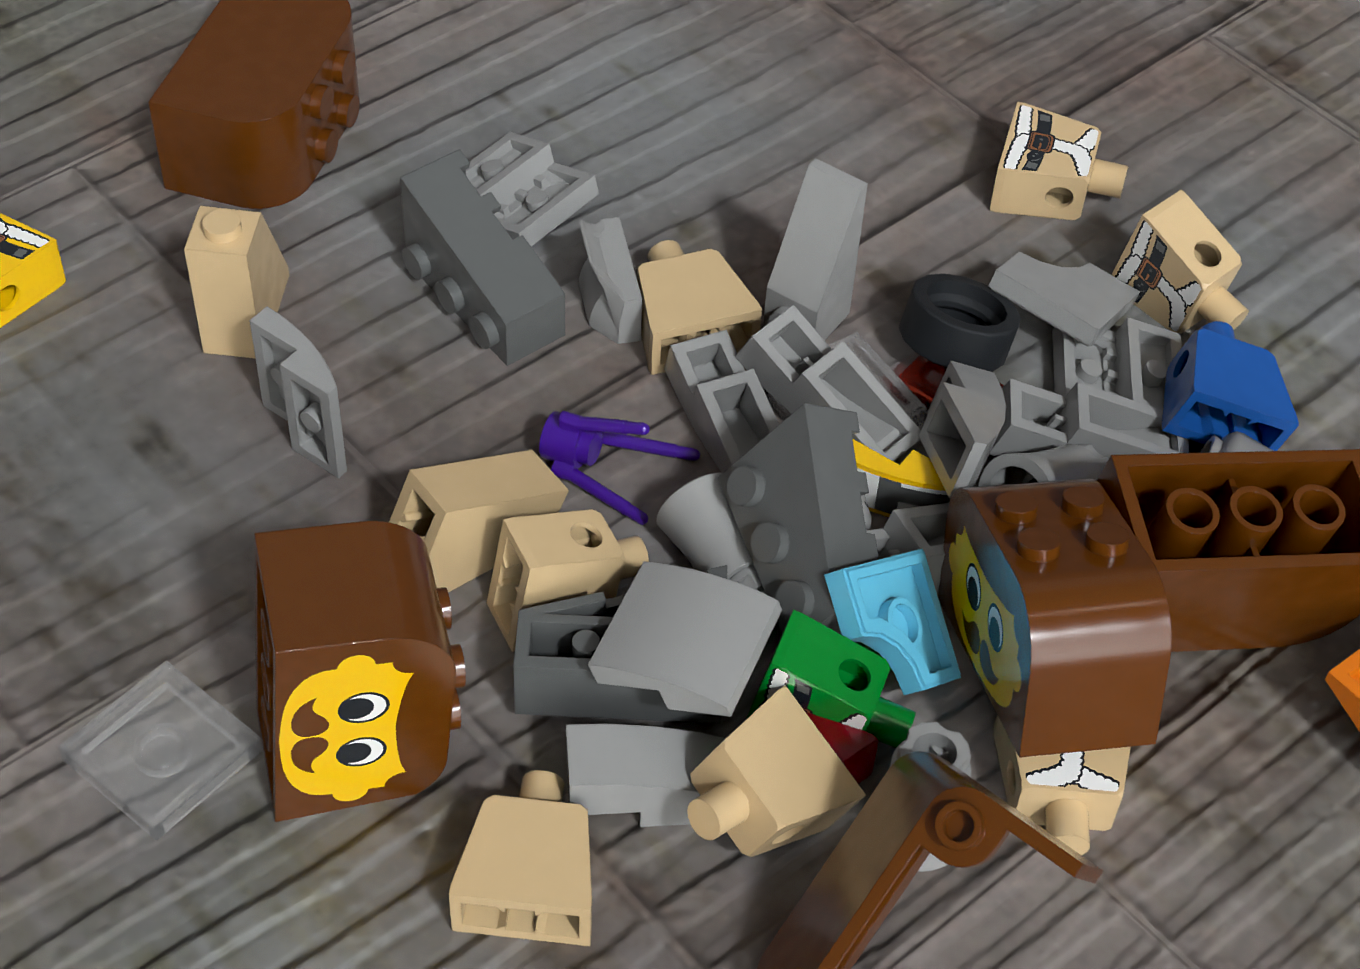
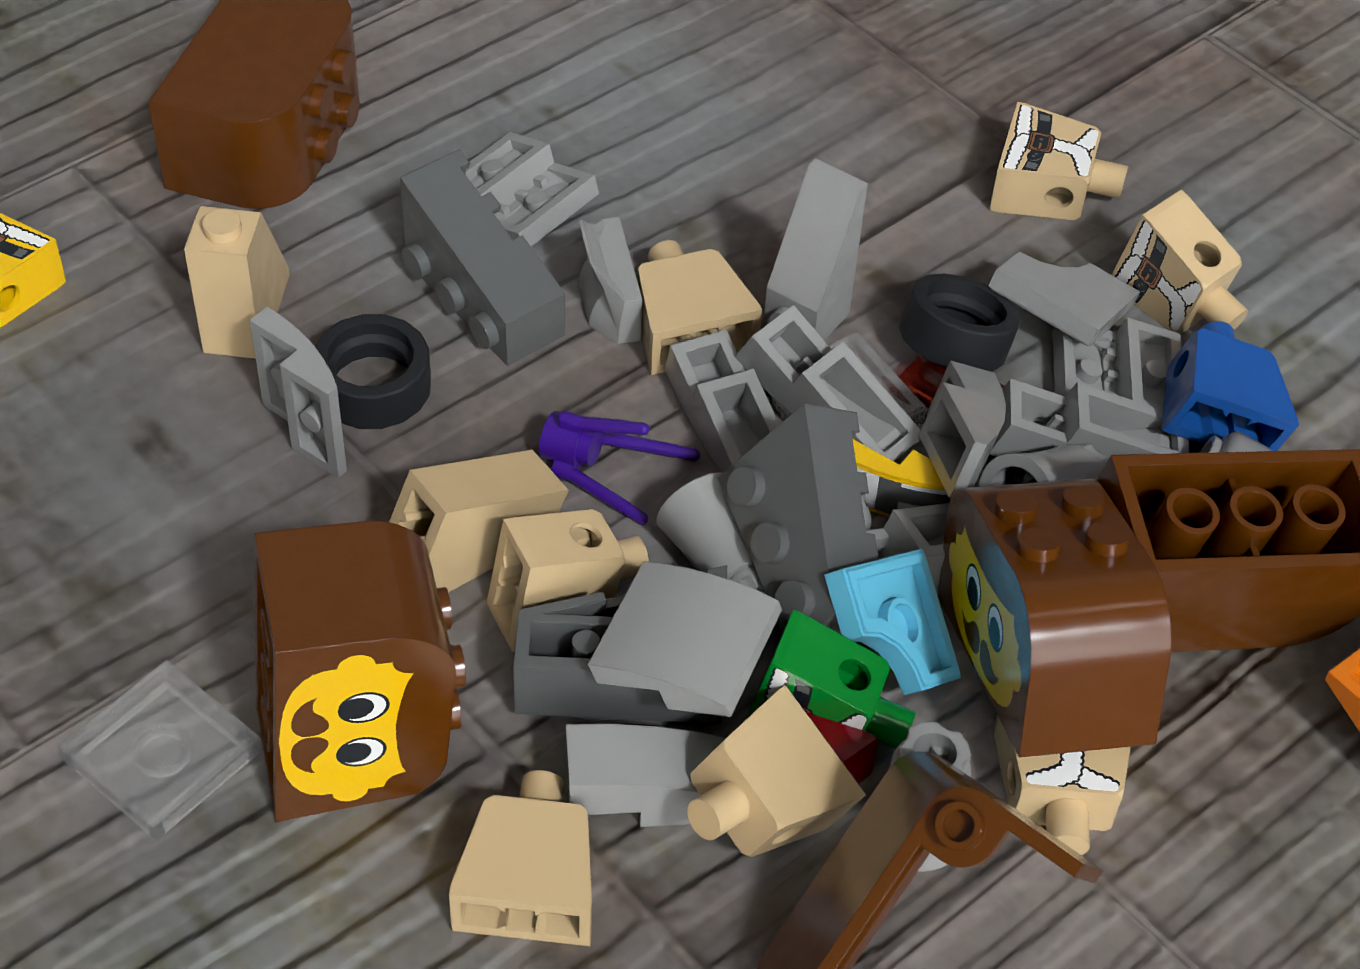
(378, 337): none -> black tyre

